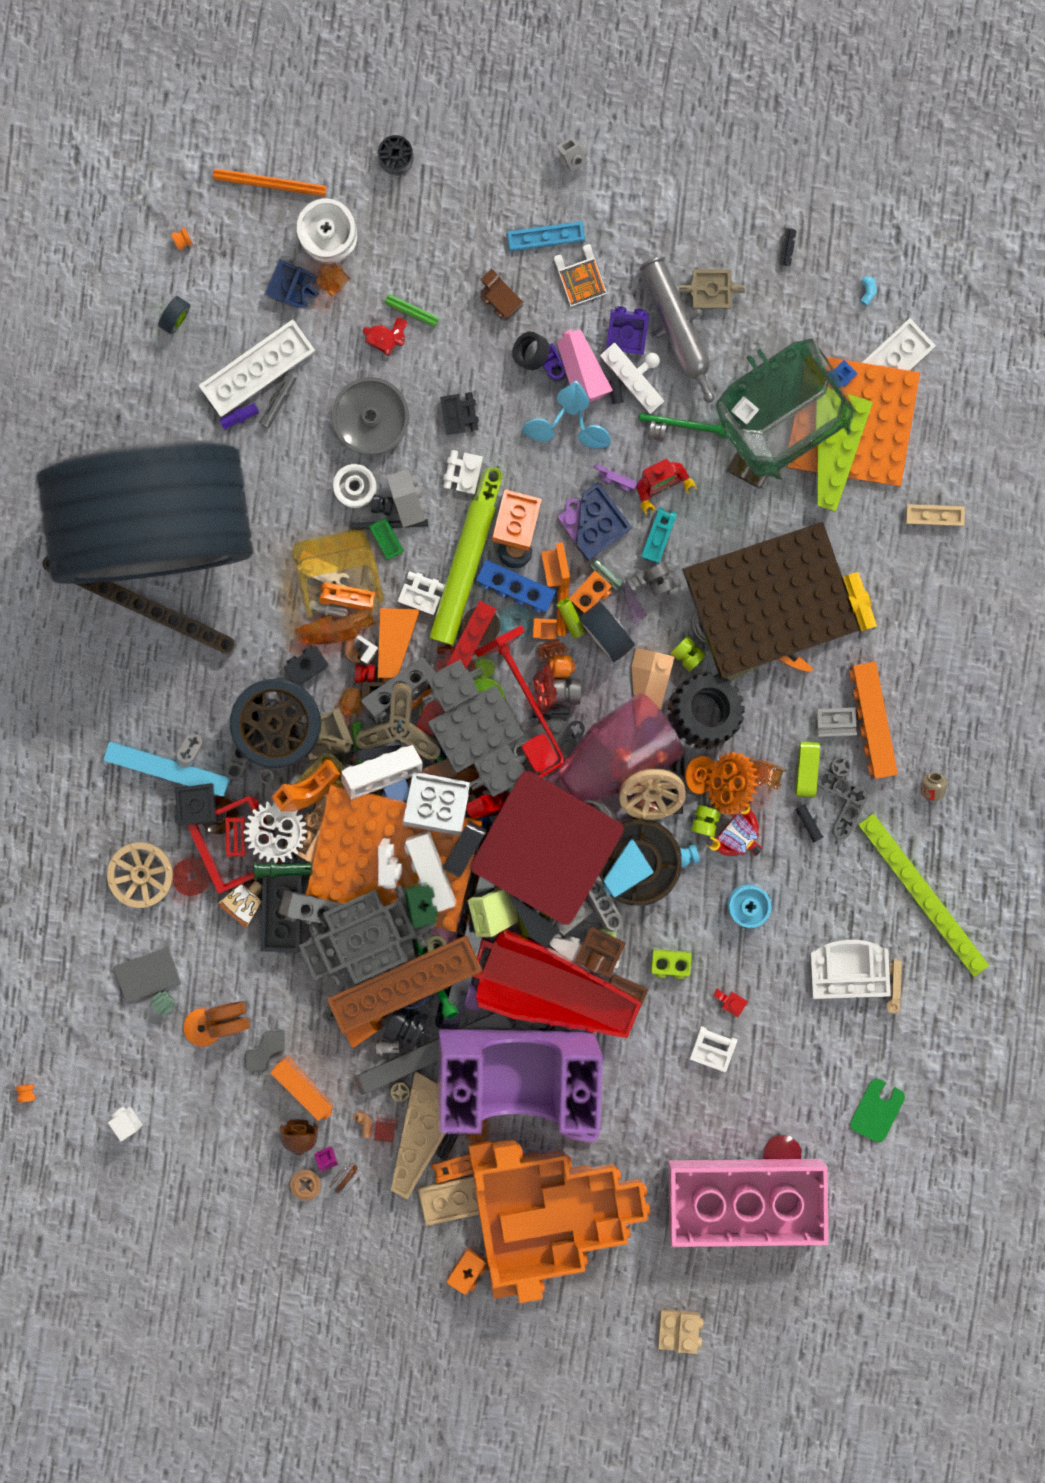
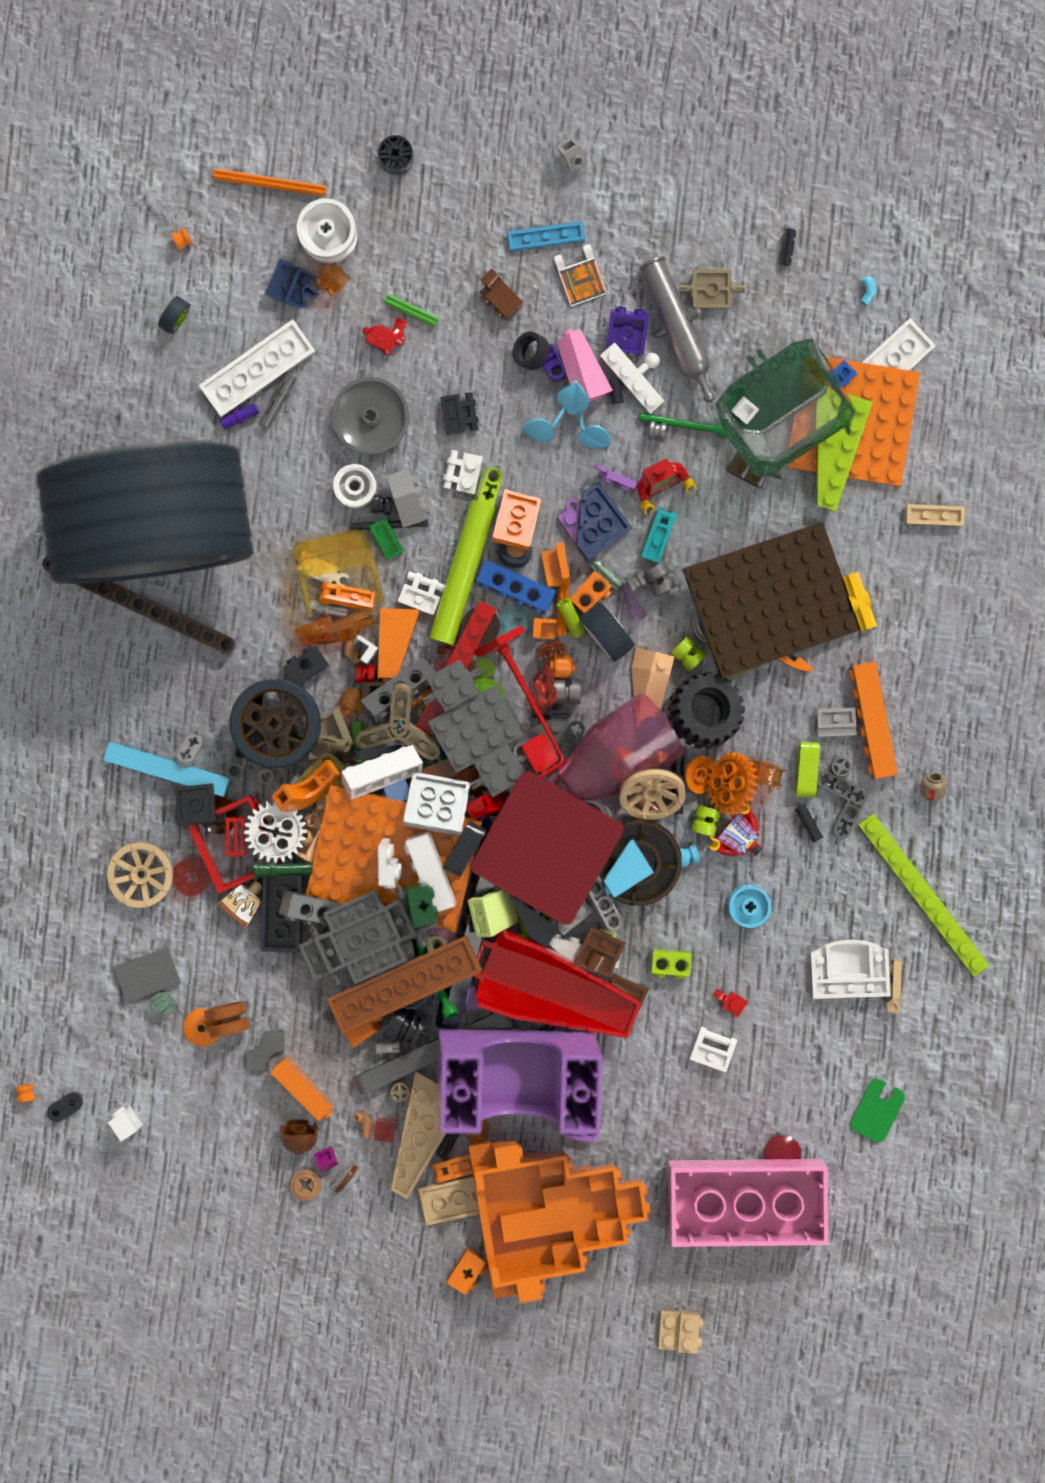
(65, 1107): none -> black plate

